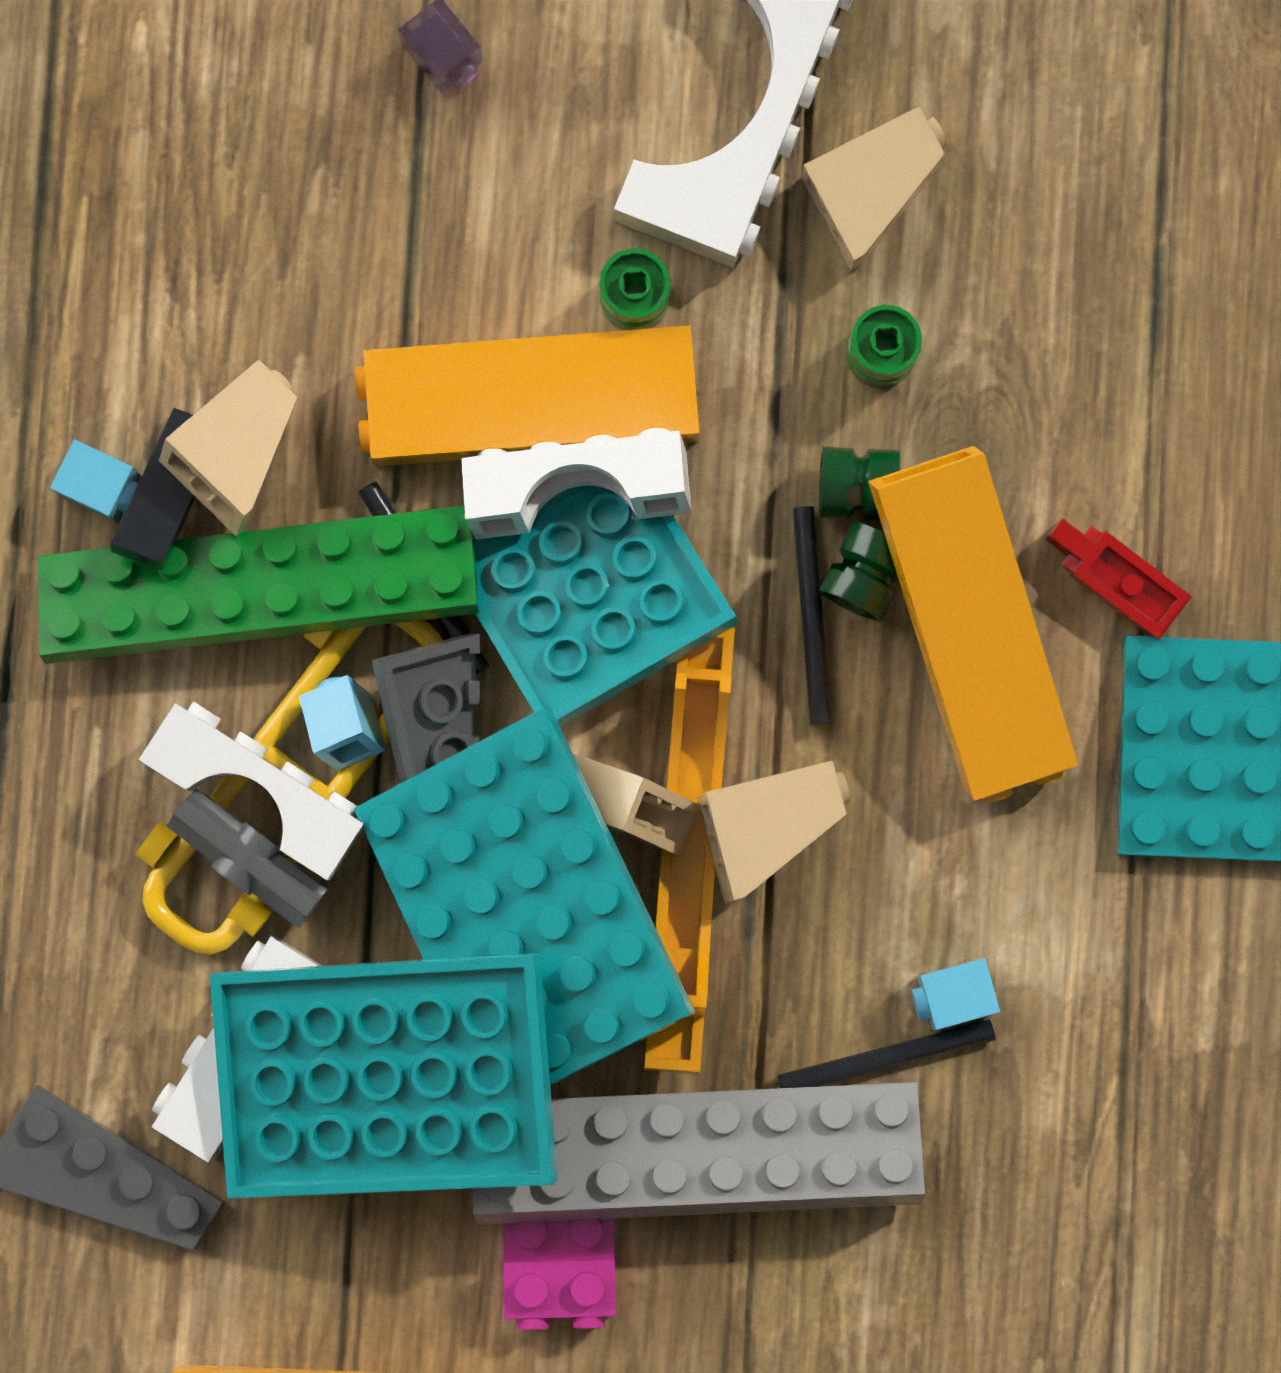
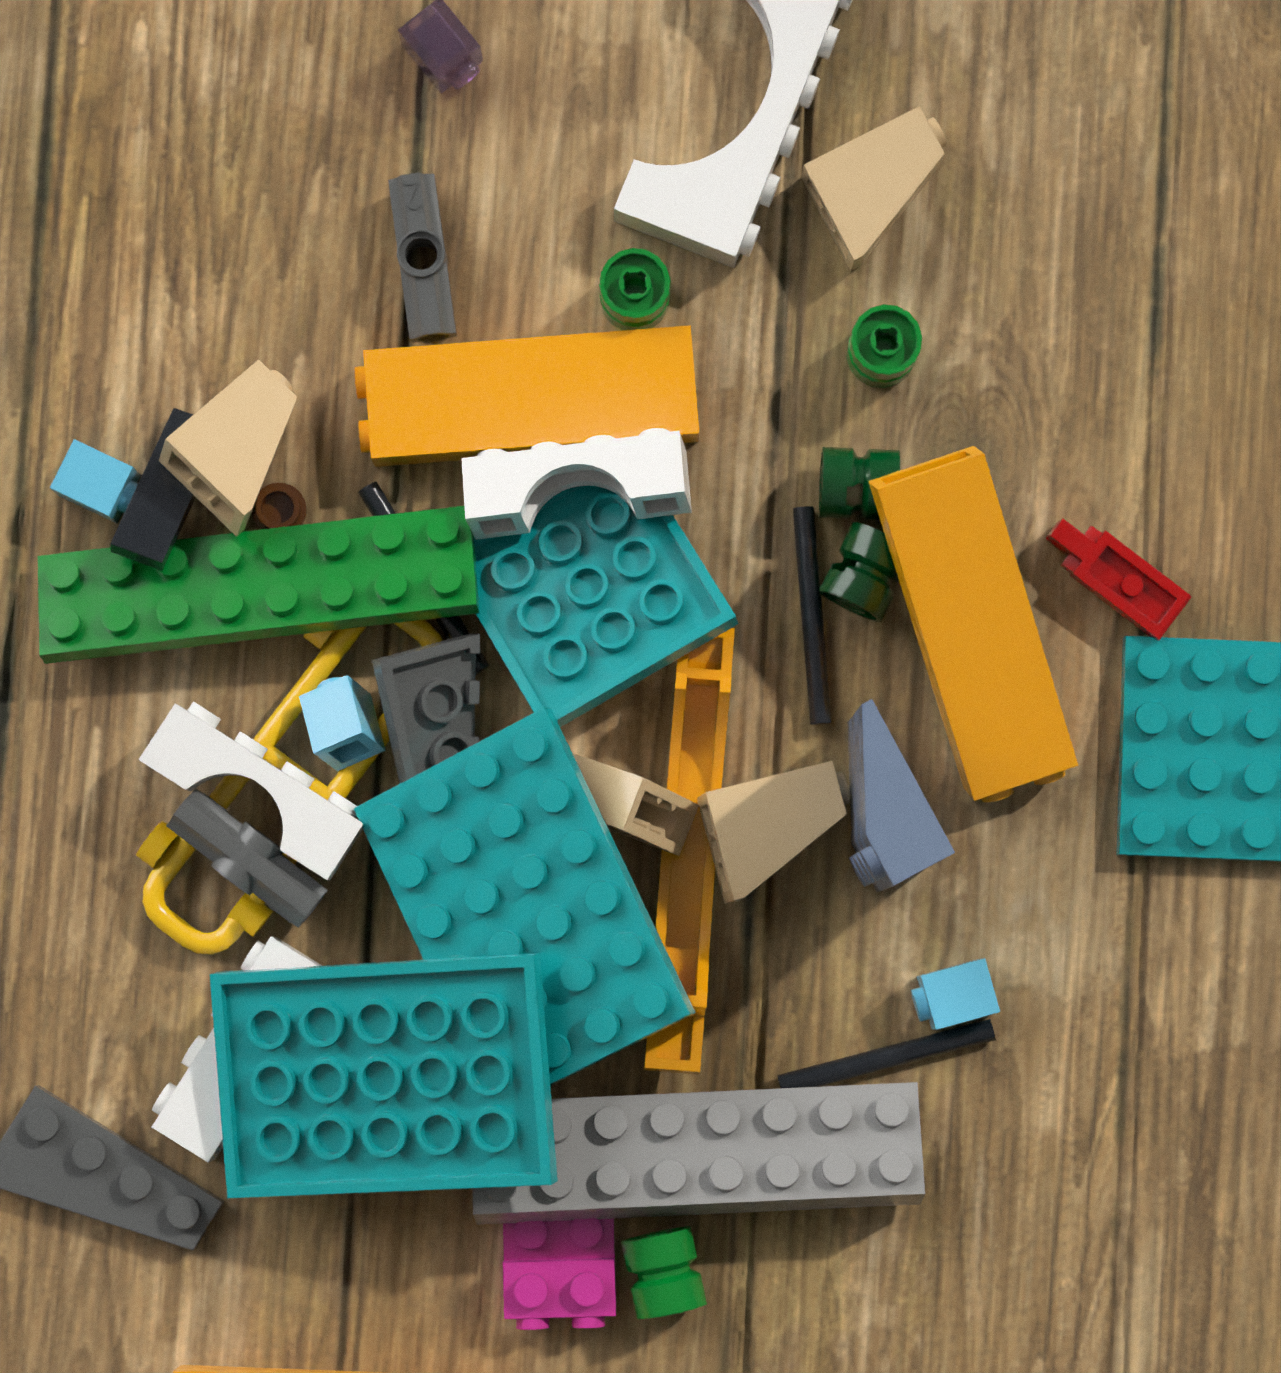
(279, 507): none -> reddish brown plate
(416, 226): none -> dark grey piece
(664, 1272): none -> green wheel
(889, 814): none -> sand blue slope

